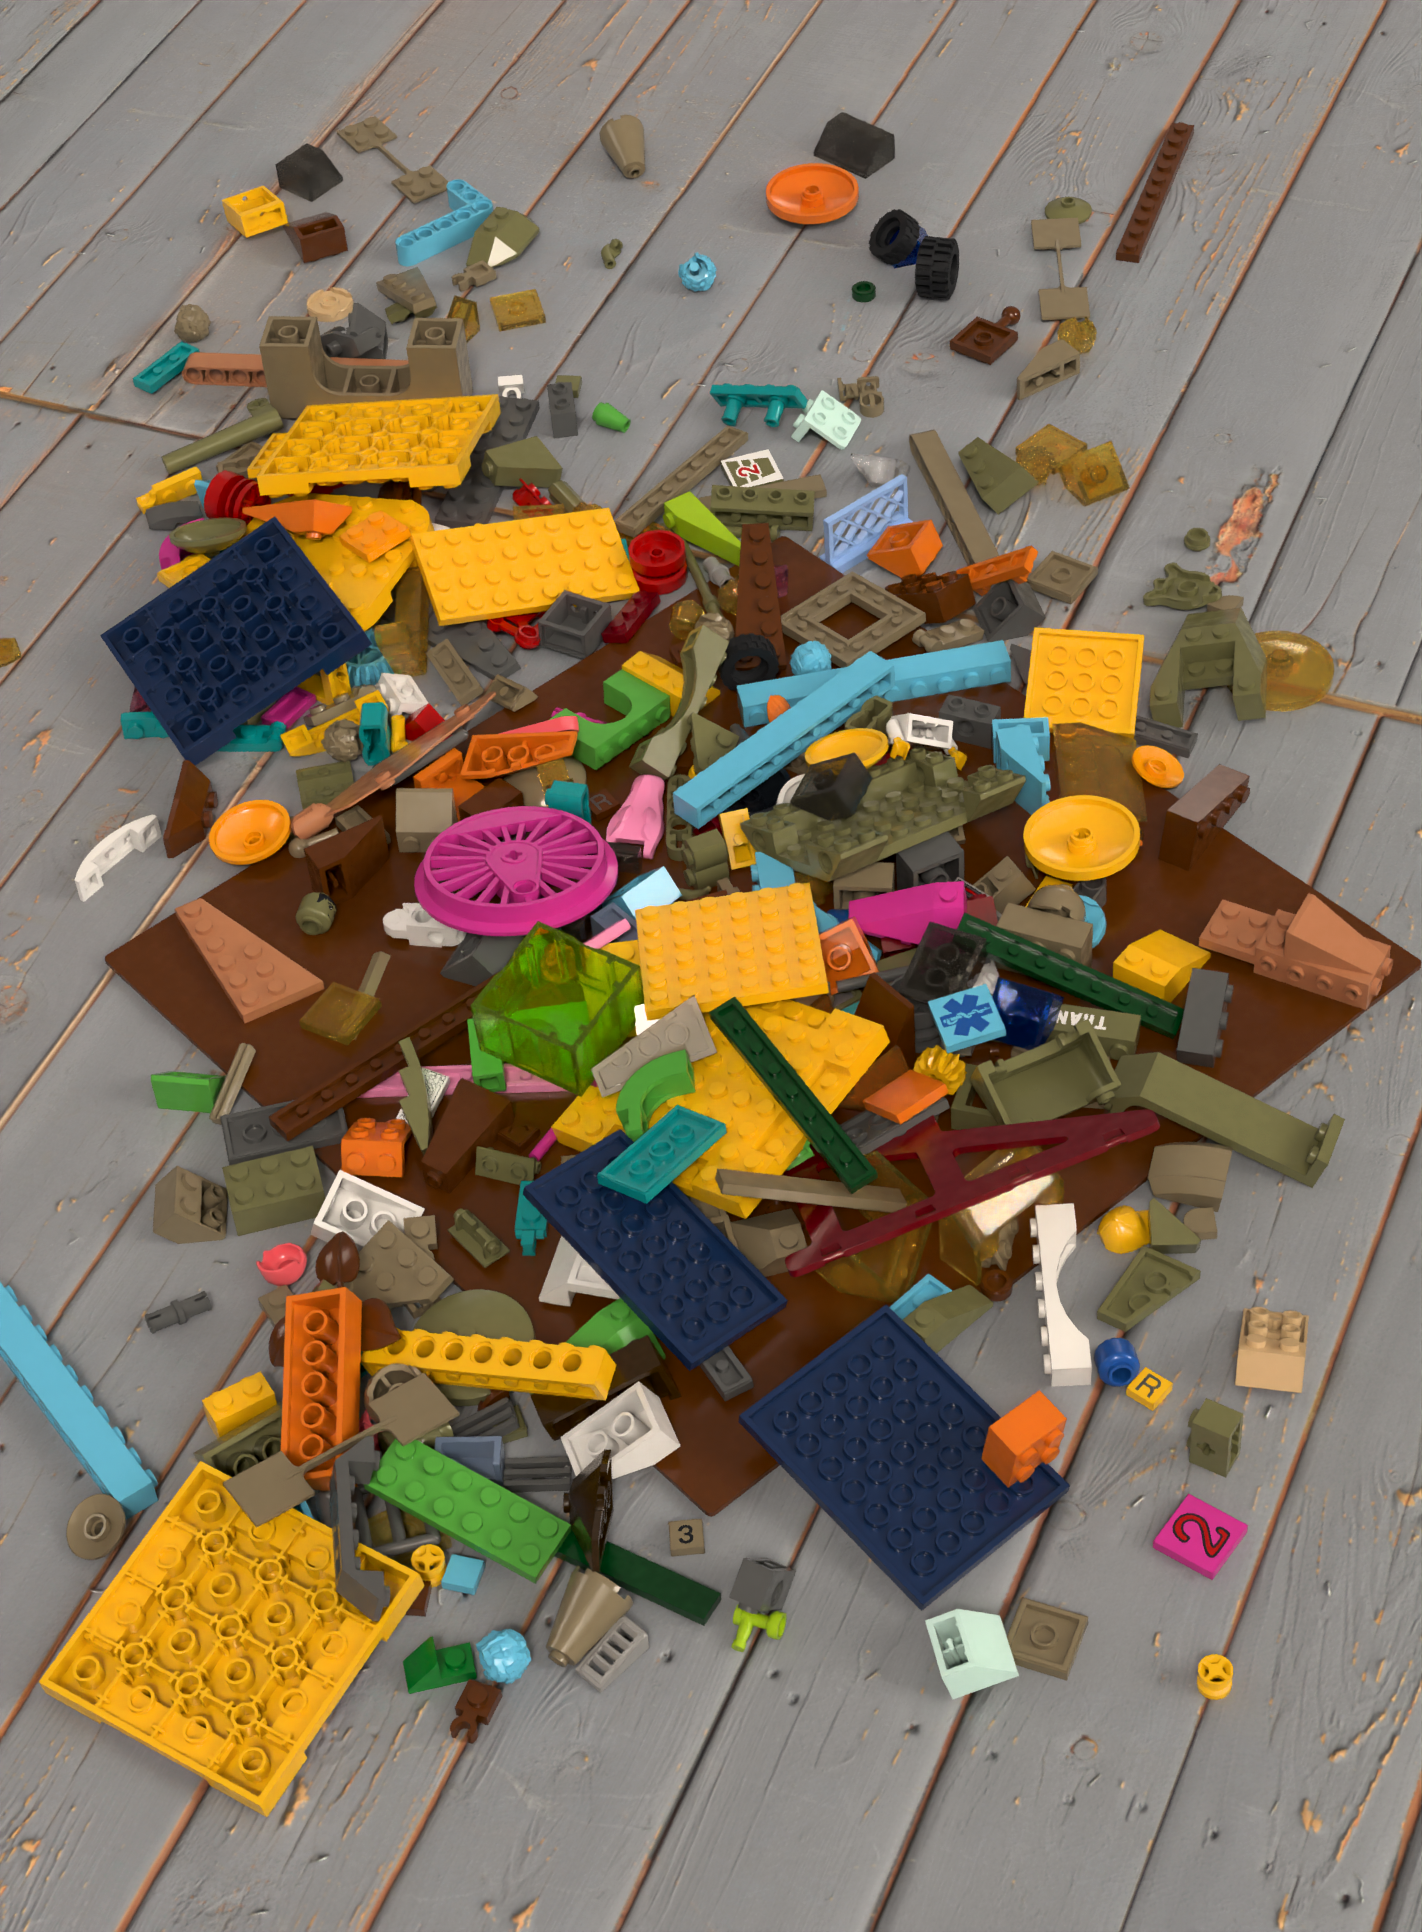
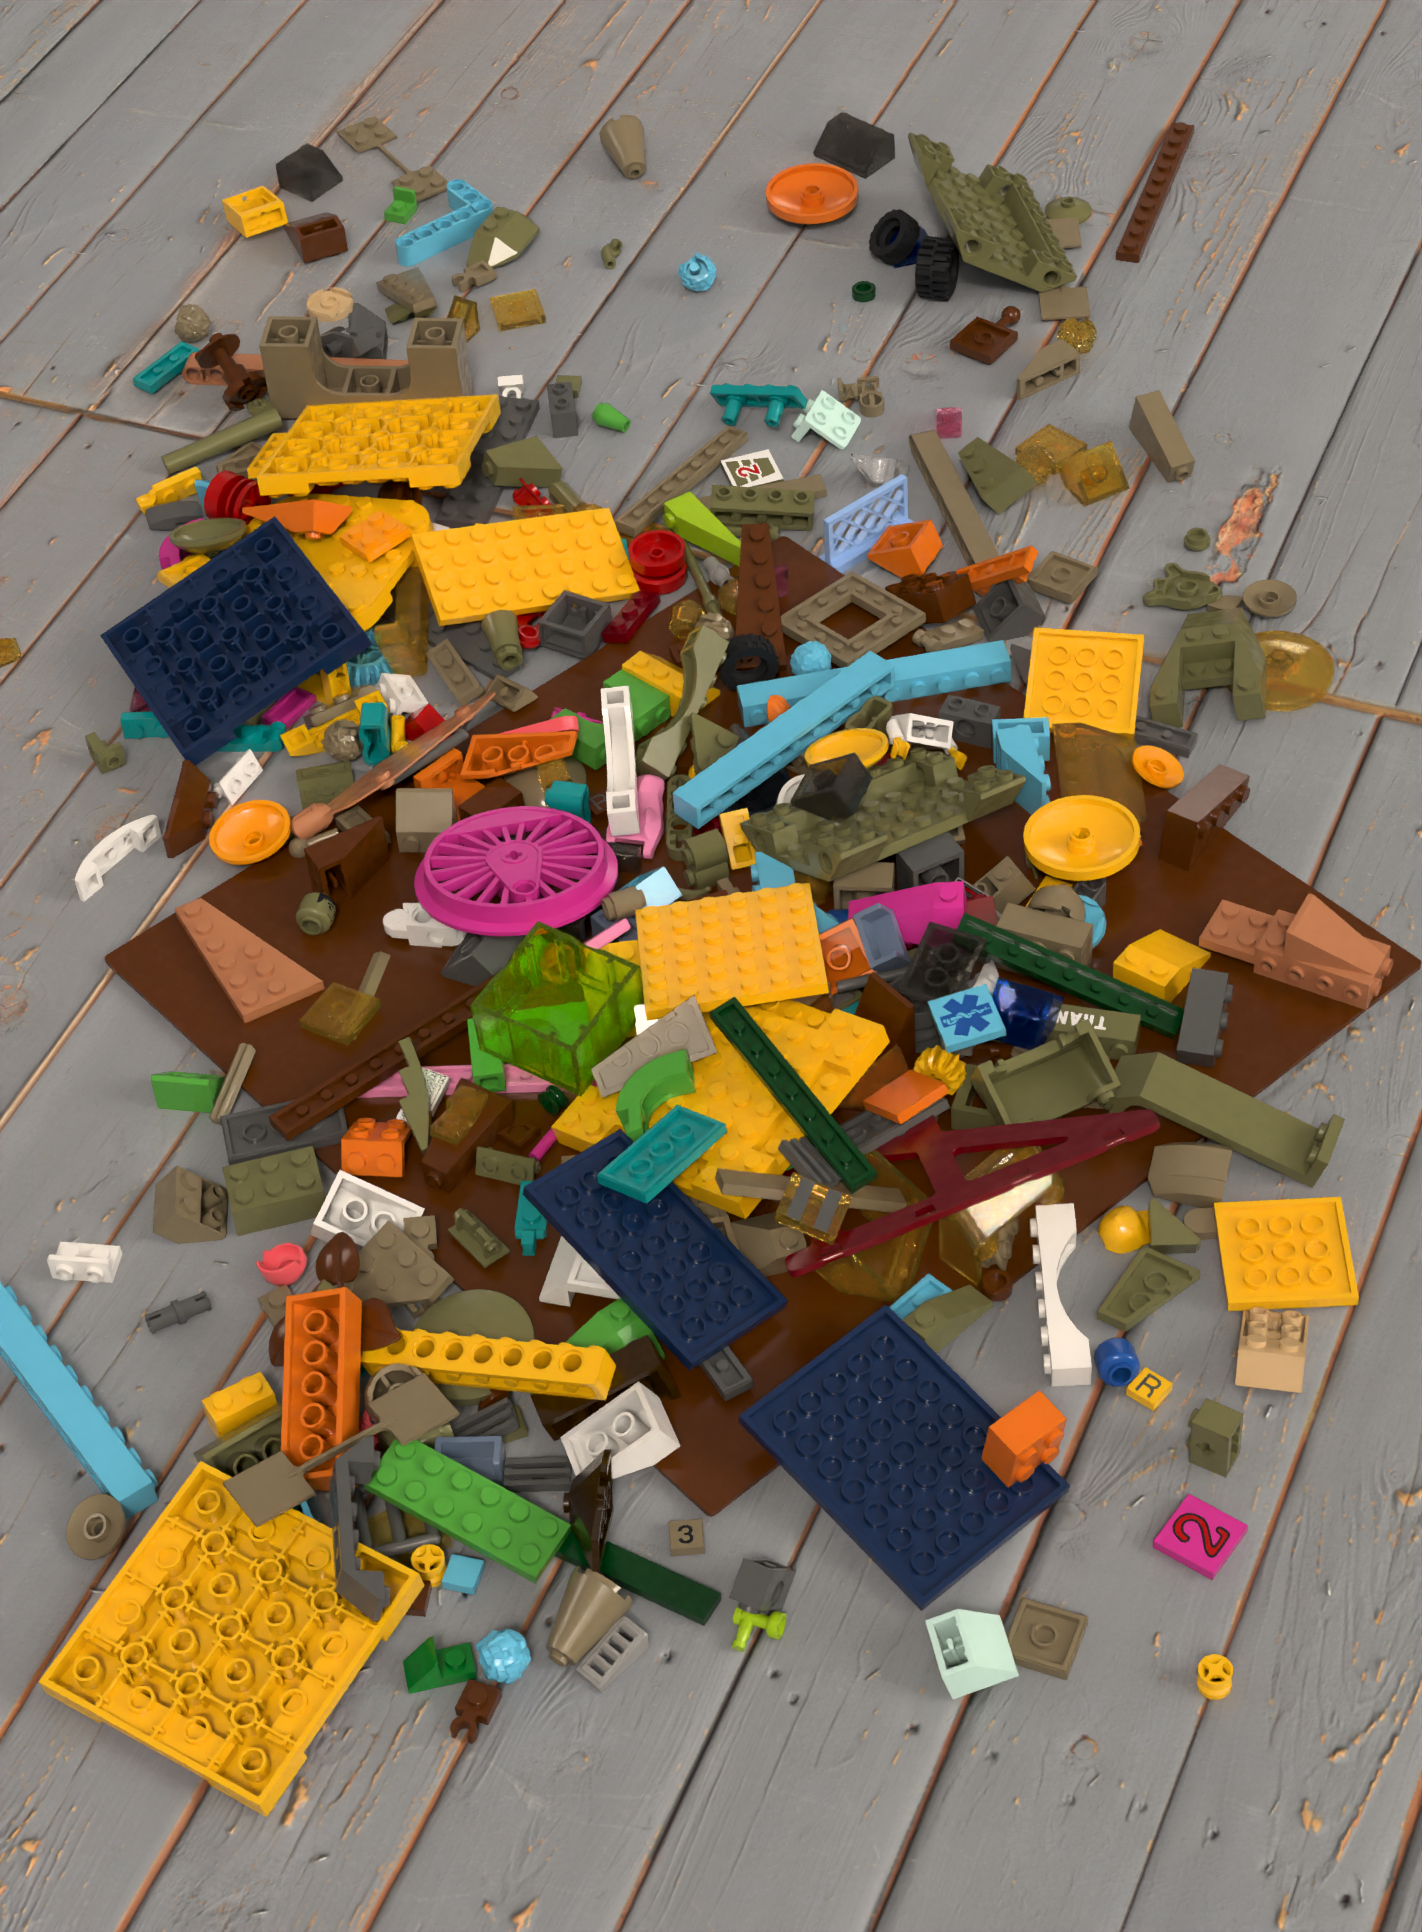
(85, 1262): none -> white bracket
(104, 756): none -> olive bracket
(238, 777): none -> white hinge
(241, 384): none -> reddish brown piece
(402, 207): none -> bright green bracket
(460, 1115): none -> clear yellow slope
(503, 637): none -> olive plant
(552, 1100): none -> dark green bush
(621, 761): none -> white arch
(623, 903): none -> dark tan brick
(809, 1161): none -> dark grey tile
(812, 1208): none -> clear yellow tile
(881, 938): none -> sand blue panel
(948, 422): none -> clear pink slope
(992, 224): none -> olive slope
(1161, 437): none -> dark tan slope
(1269, 598): none -> dark tan dish
(1285, 1254): none -> yellow plate

